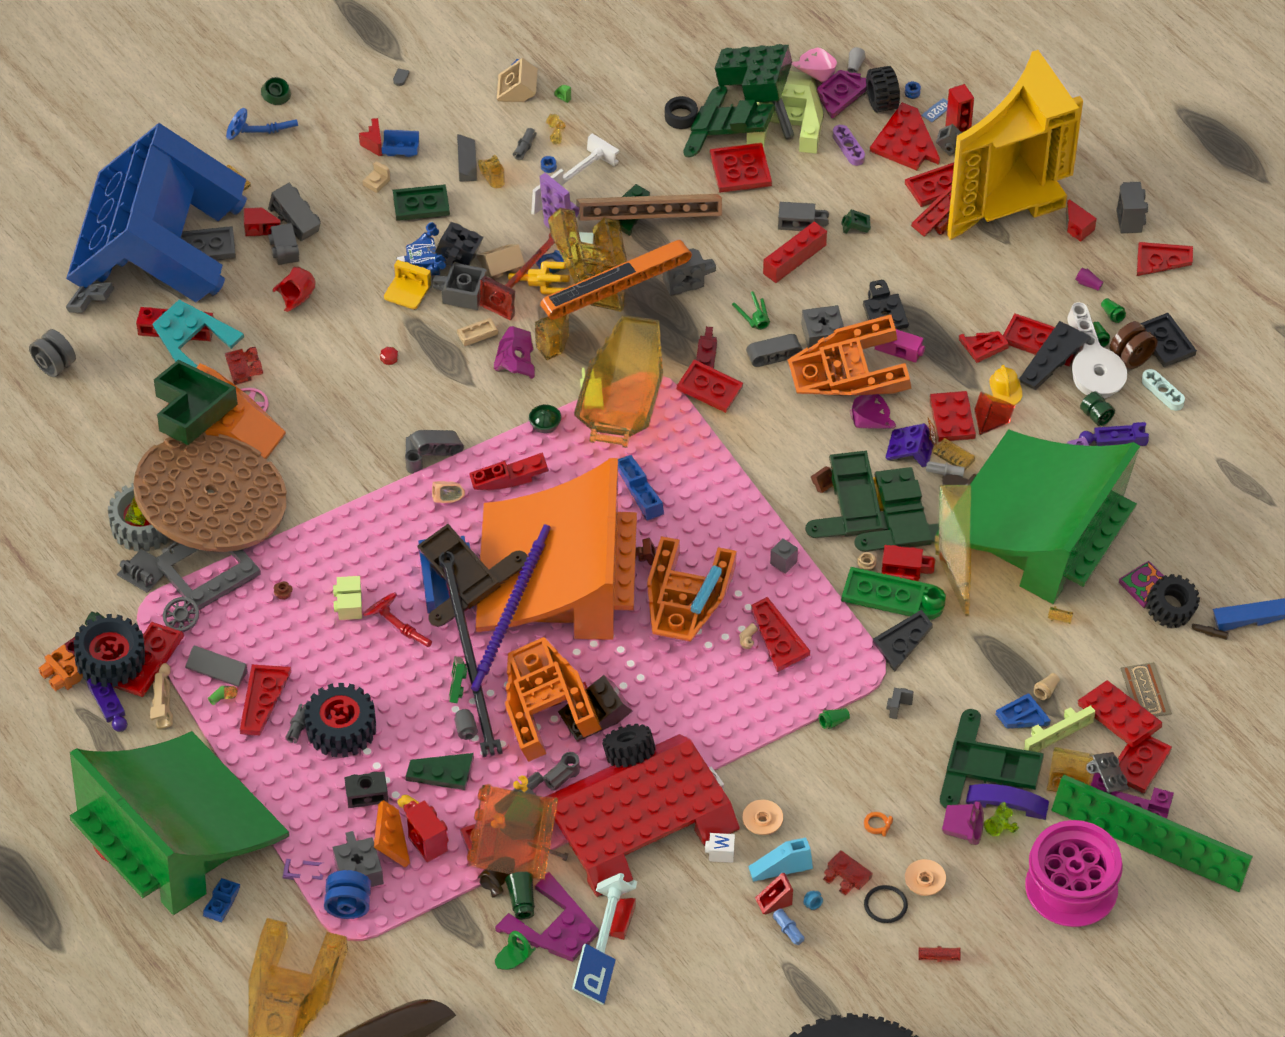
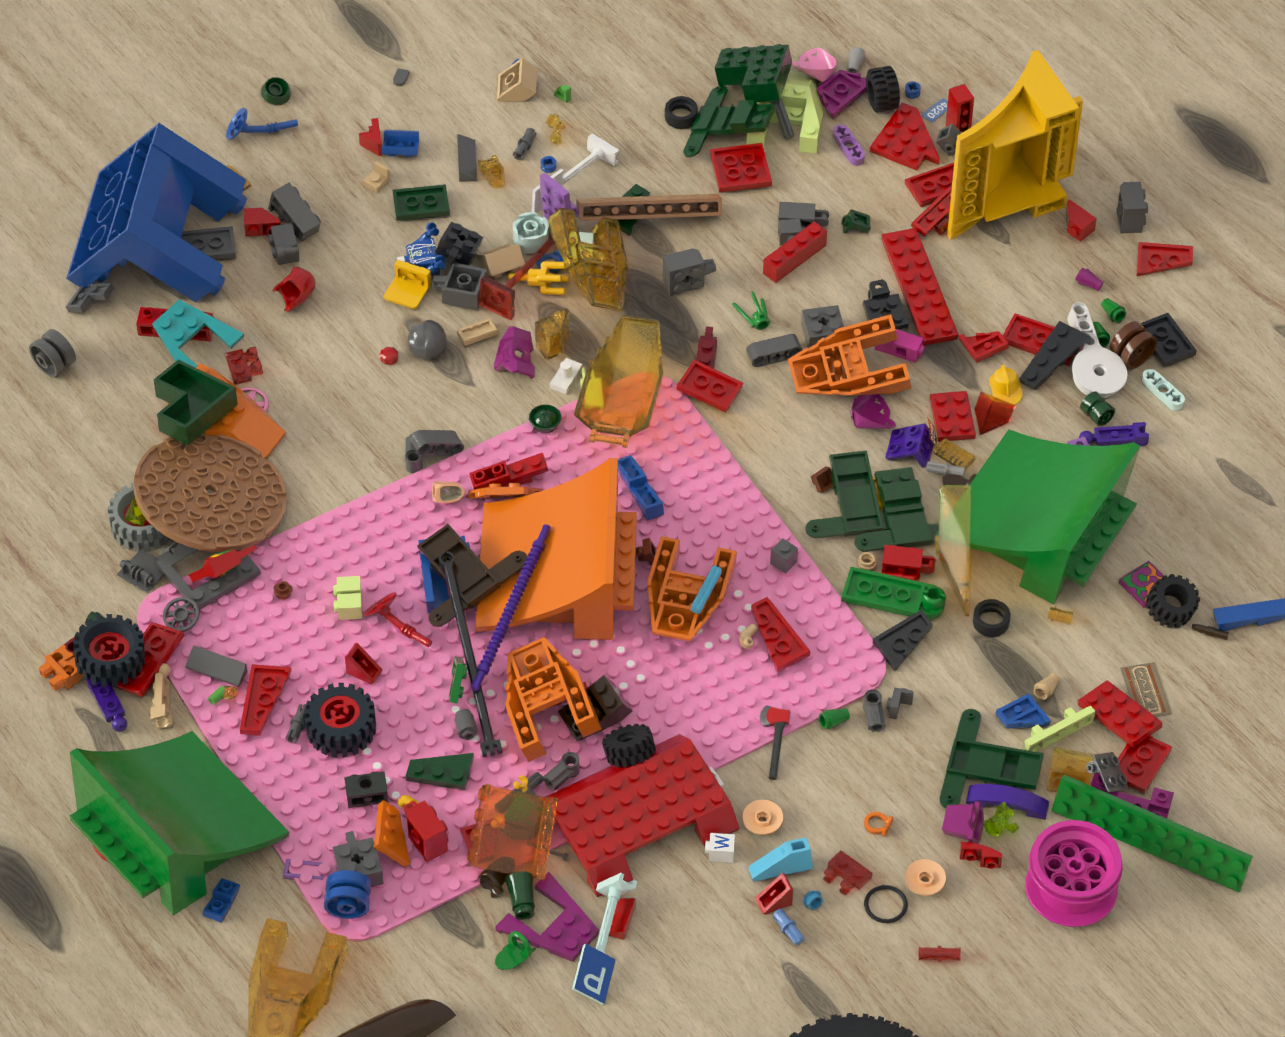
(220, 564): none -> red animal
(361, 665): none -> red slope
(427, 340): none -> dark grey piece
(497, 491): none -> orange wing
(530, 232): none -> light aqua brick
(566, 376): none -> white tile
(615, 279): orange beam -> none
(779, 718): none -> piece
(788, 229): none -> dark grey brick
(874, 711): none -> dark grey piece
(919, 286): none -> red plate
(988, 857): none -> red slope
(990, 630): none -> black tyre

